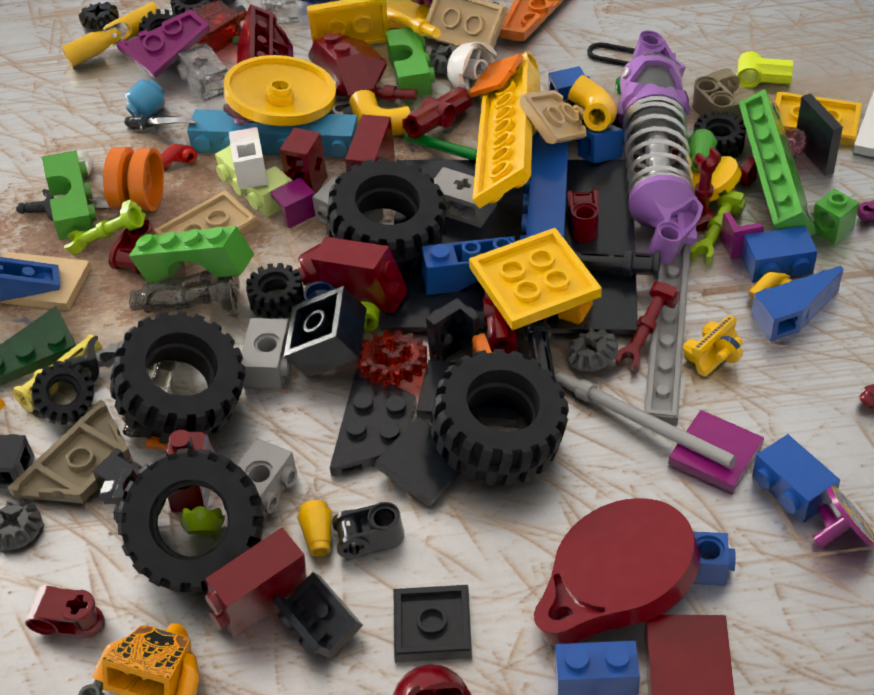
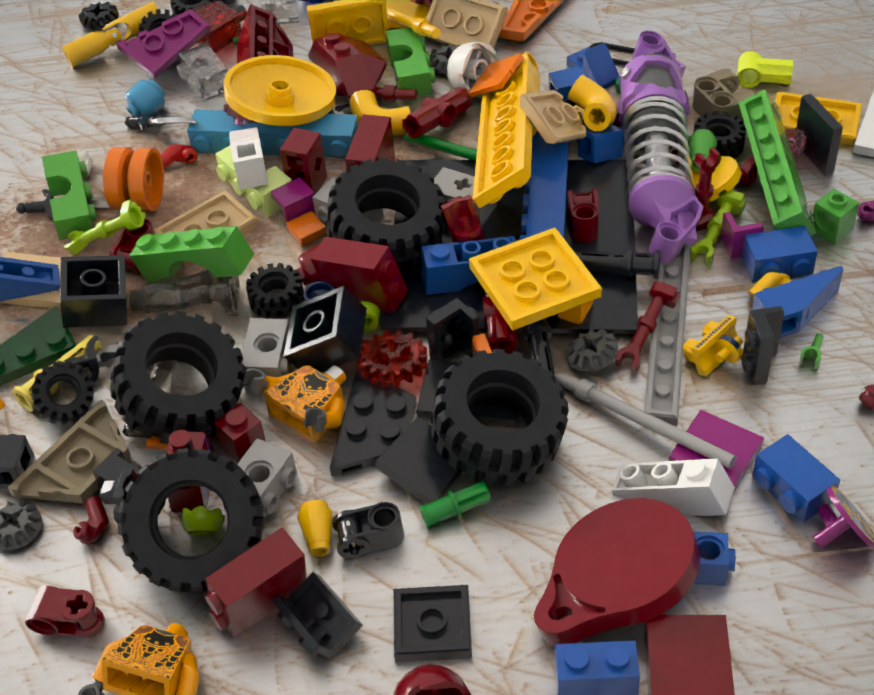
(93, 291): none -> black brick
(95, 525): none -> dark red arm
(238, 431): none -> dark red brick
(302, 399): none -> torso
(306, 228): none -> orange tile
(454, 504): none -> green axle
(462, 219): none -> dark red hips
(596, 64): none -> blue slope
(688, 485): none -> white slope
(761, 342): none -> black bracket
(813, 351): none -> bright green hand

